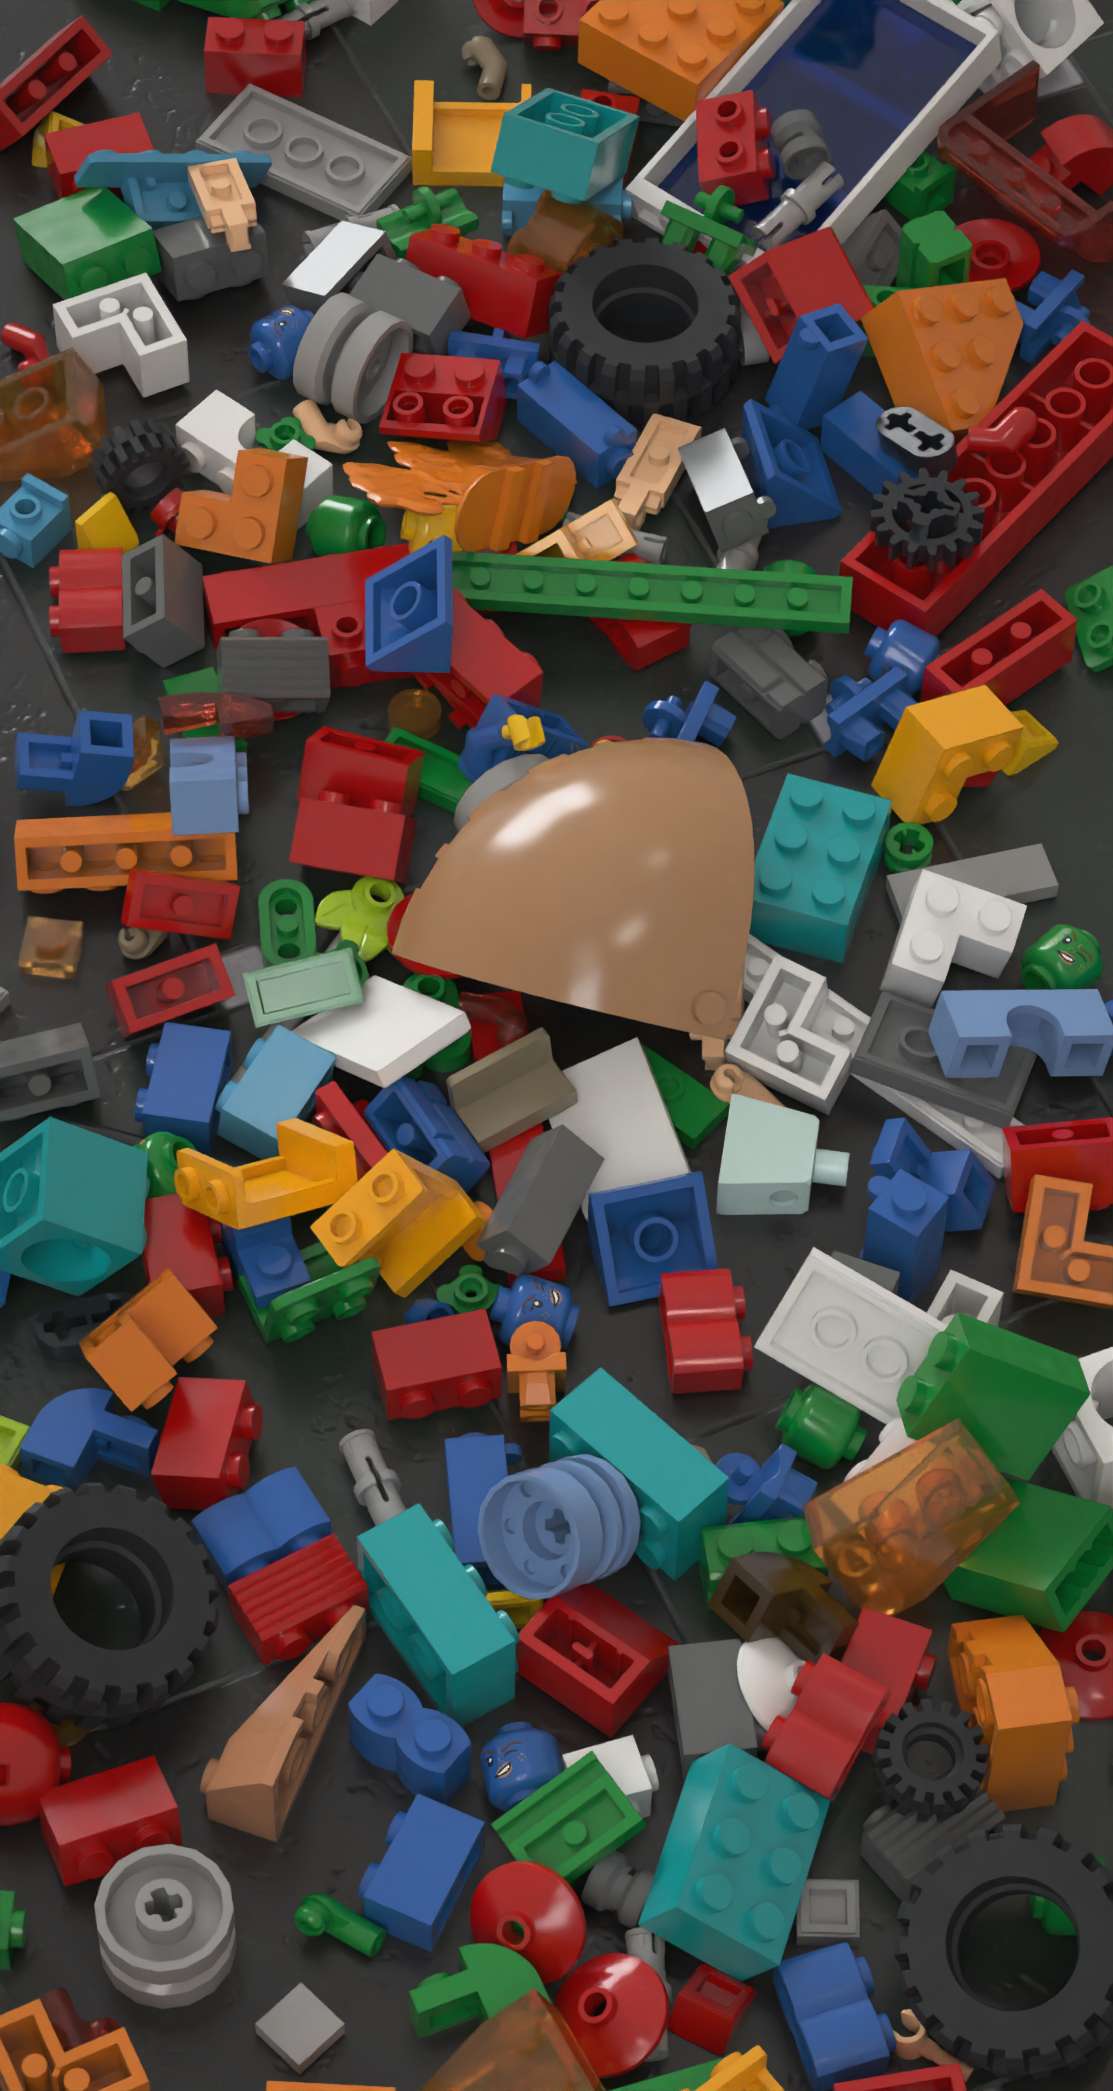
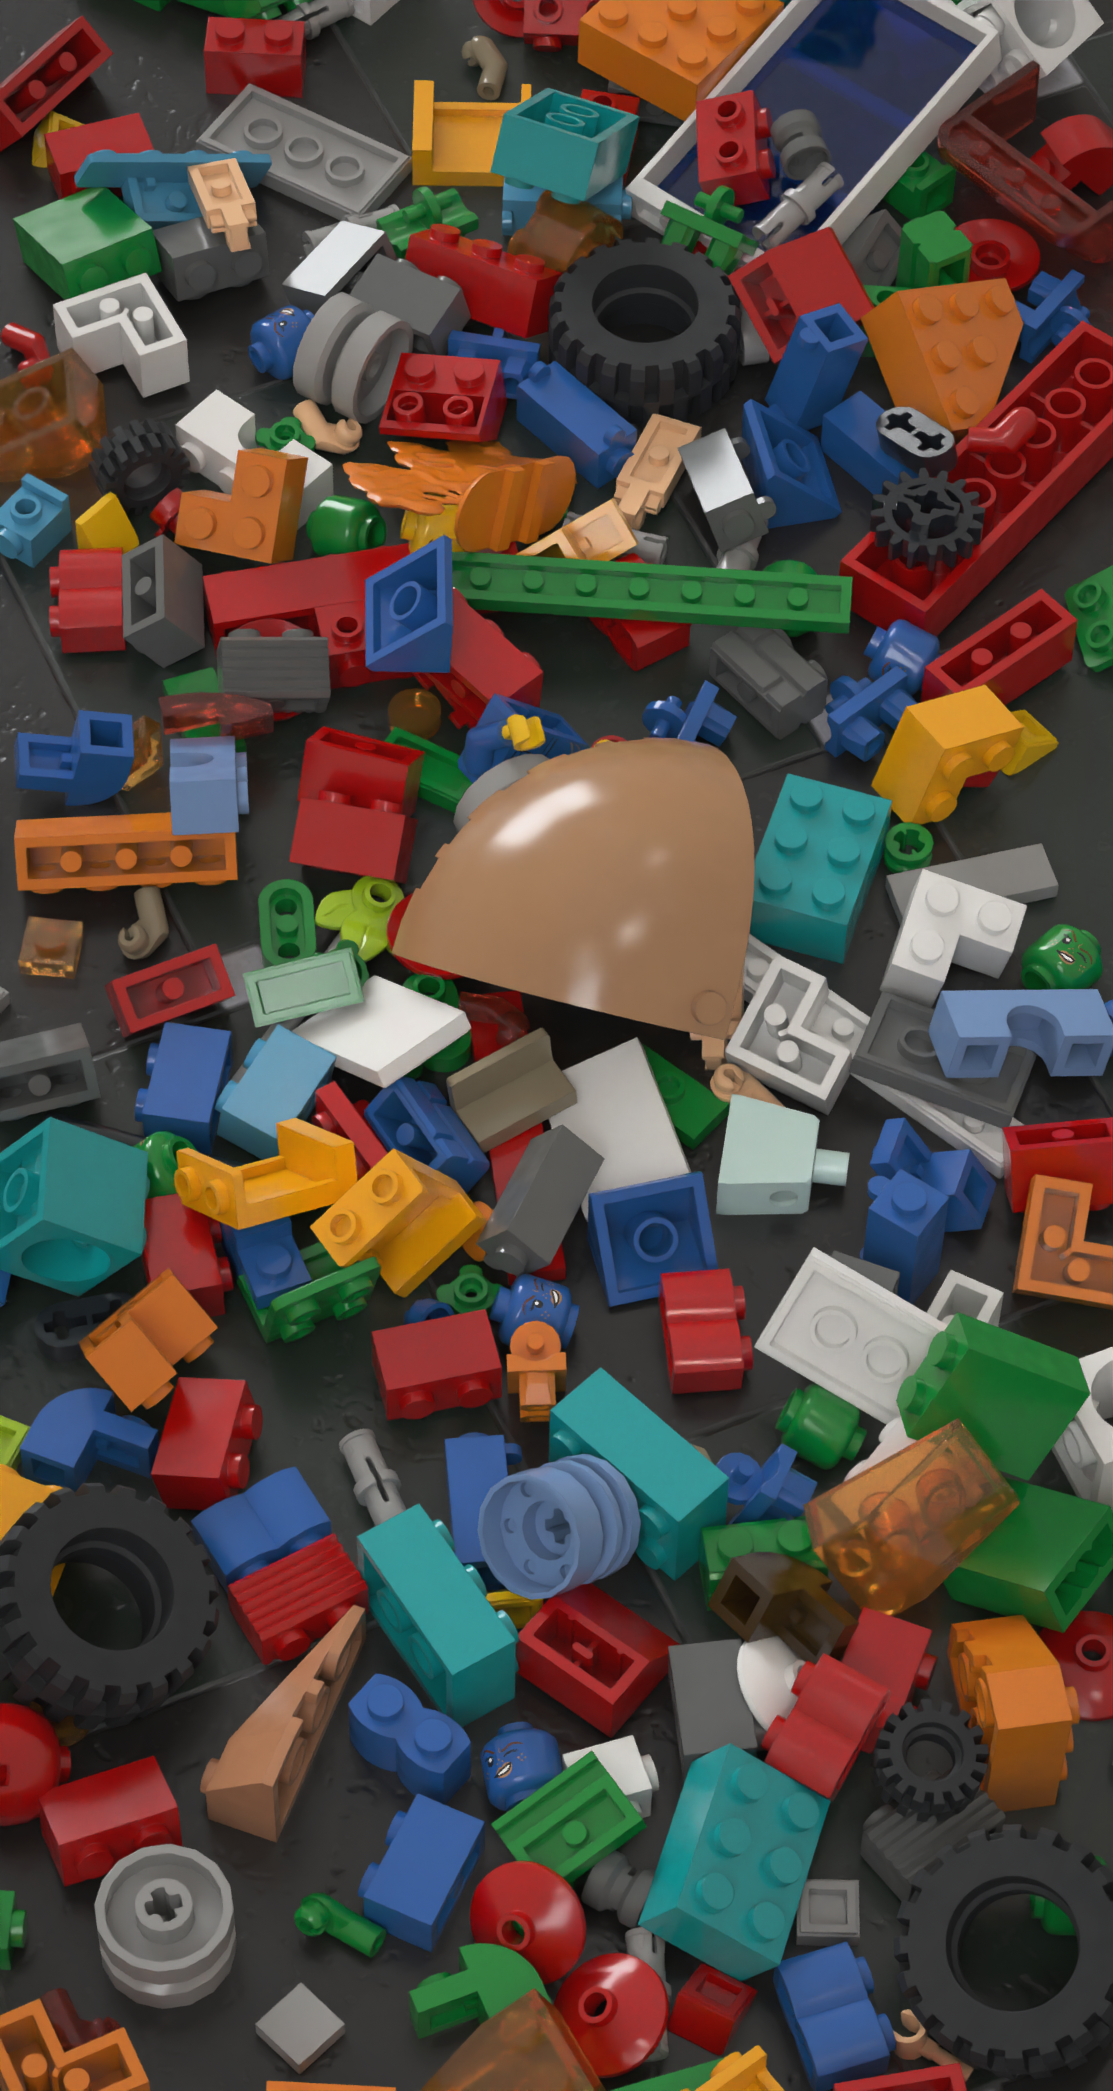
(180, 904): red plate -> none

